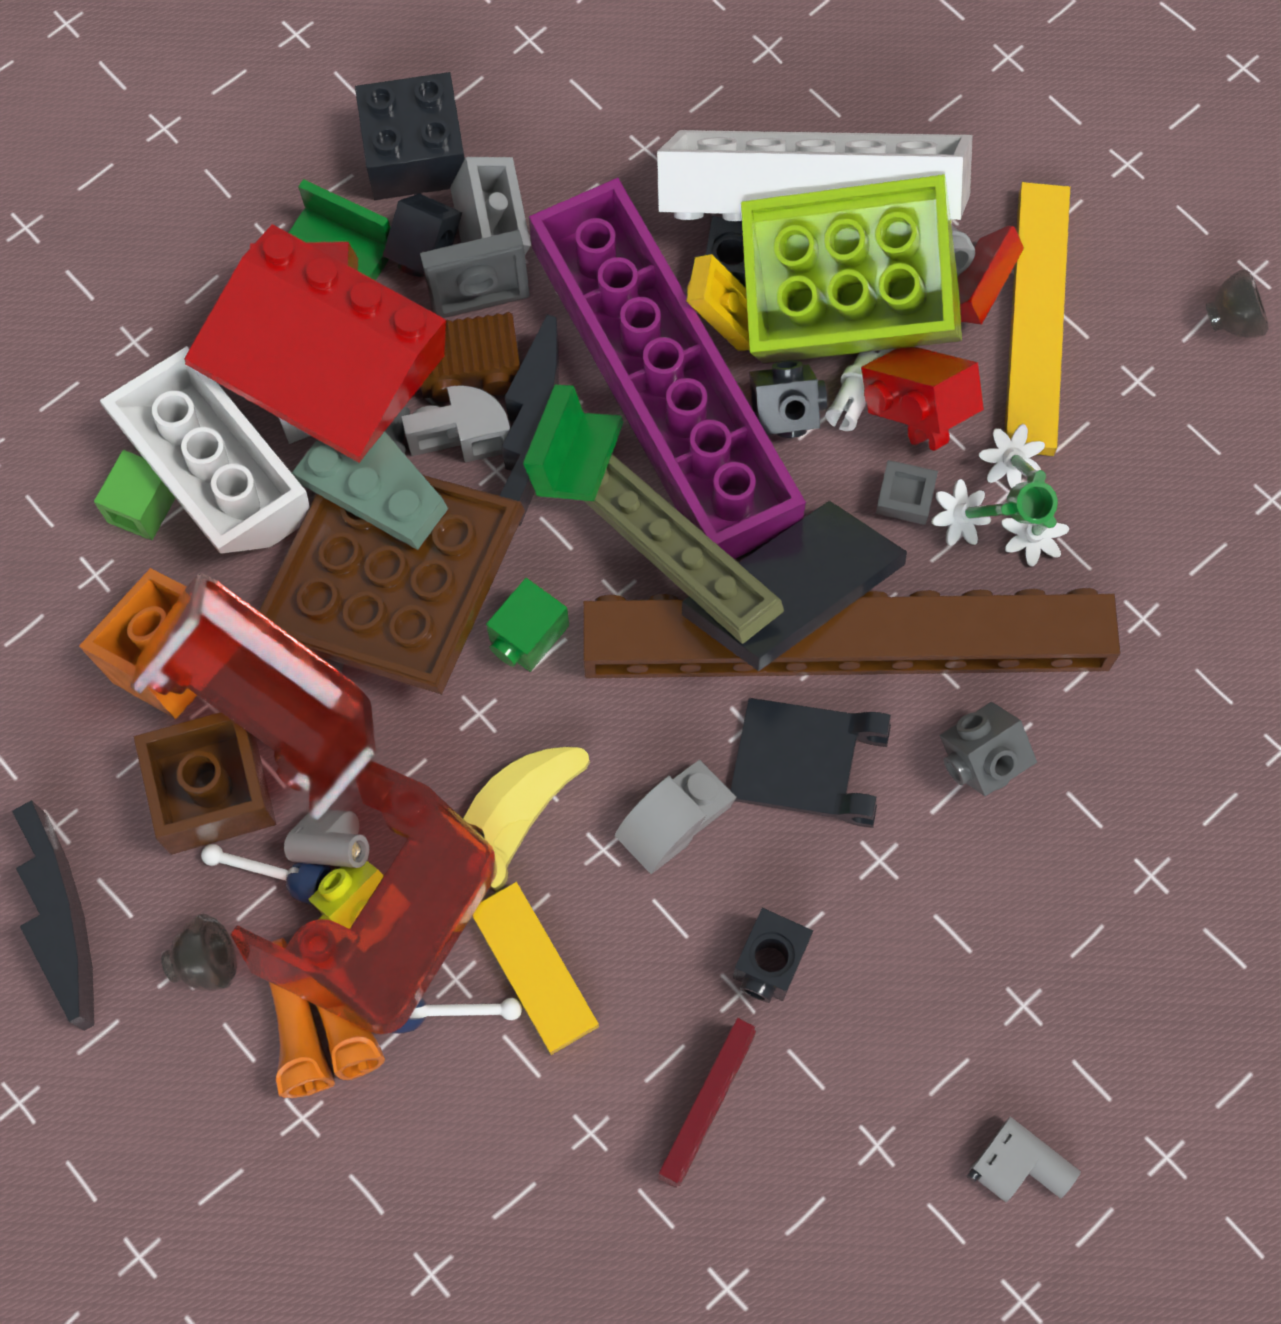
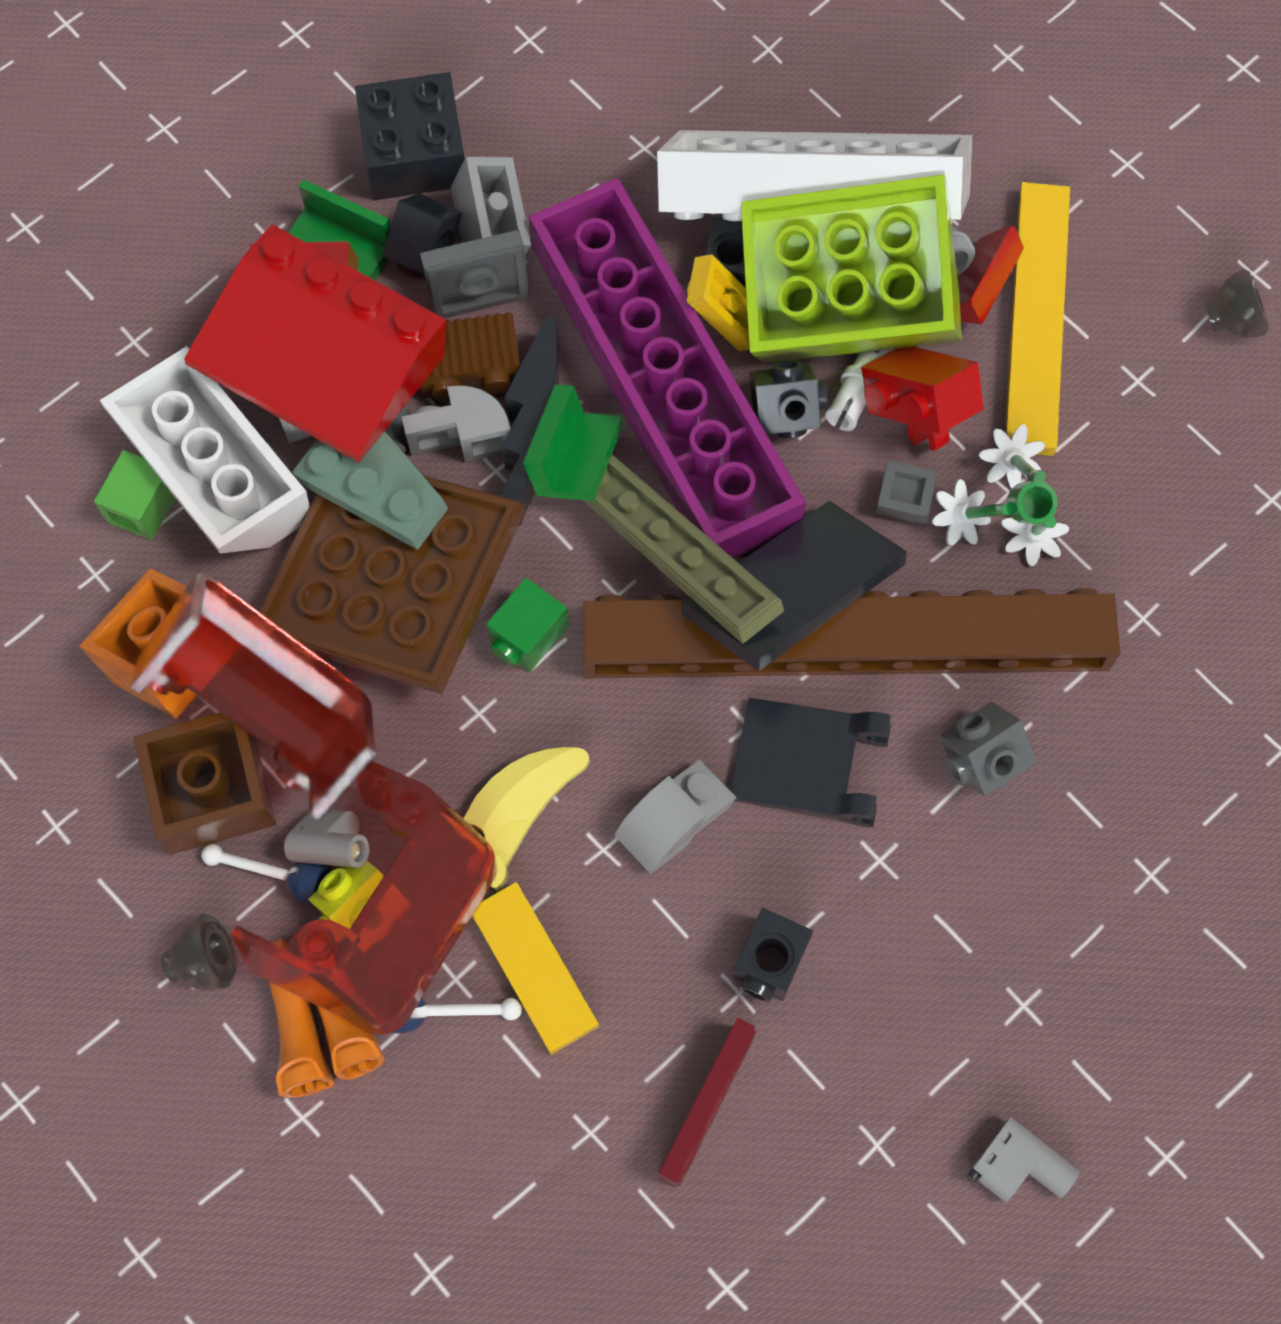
(60, 930): black slope -> none

